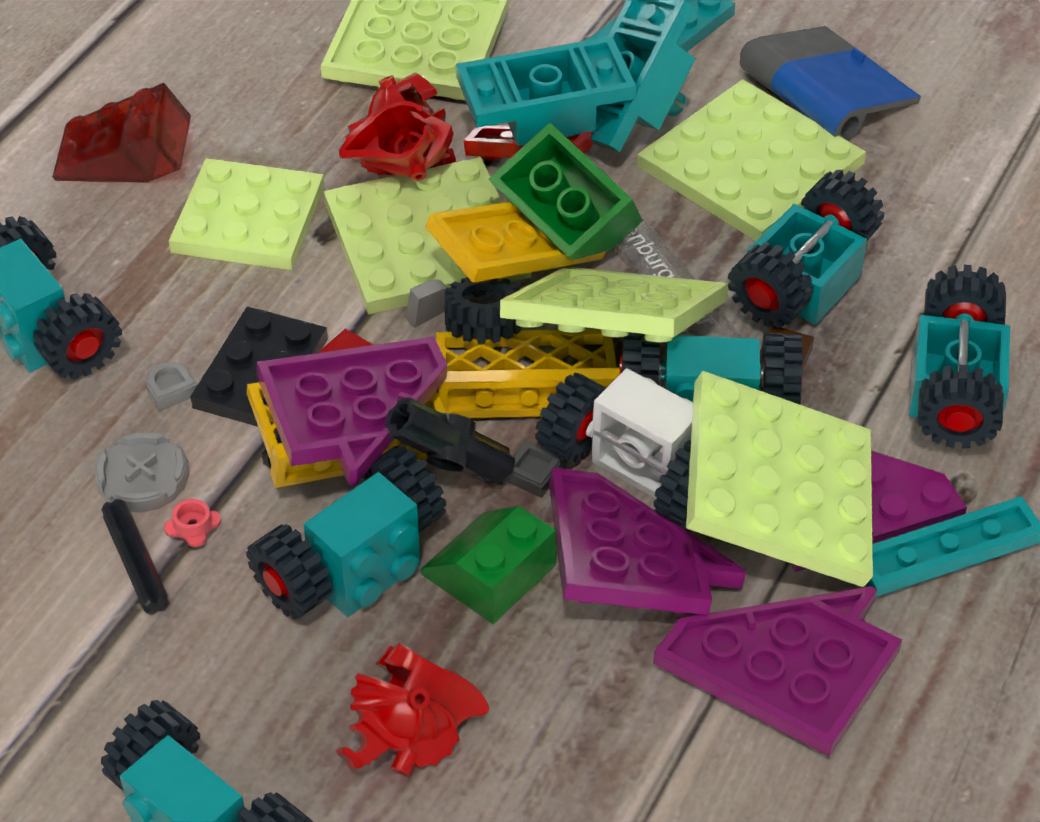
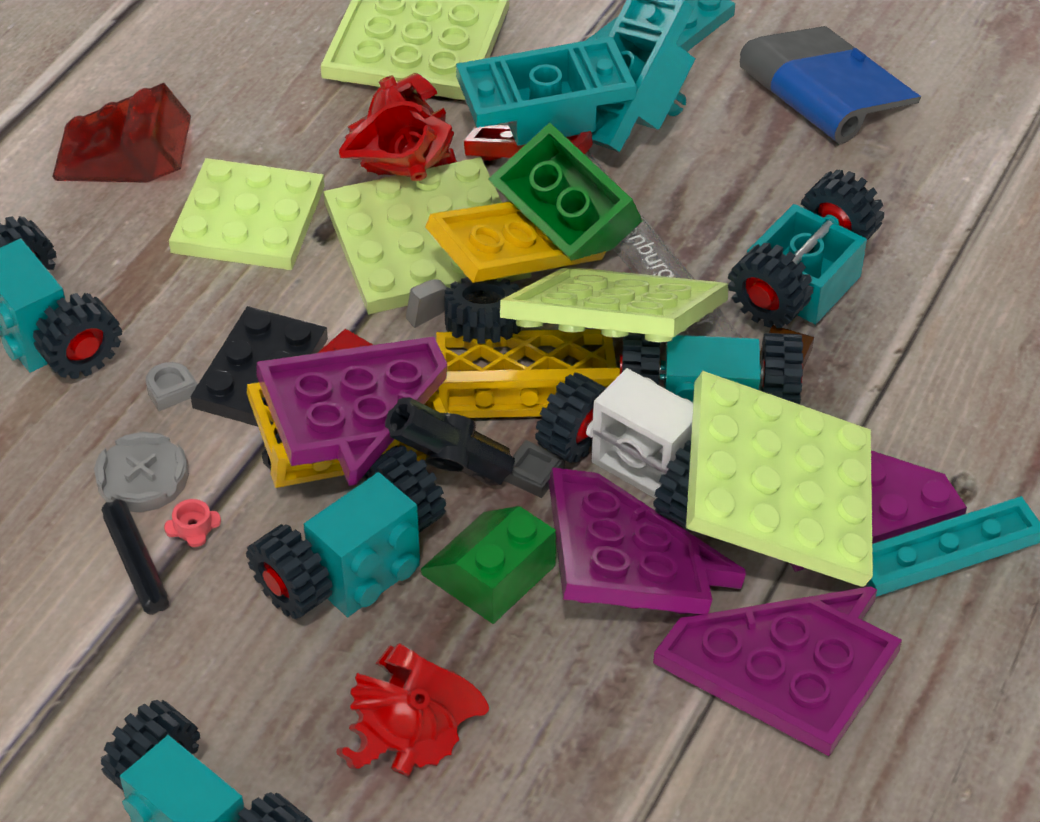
(747, 158): yellowish green plate -> none
(961, 358): brick -> none

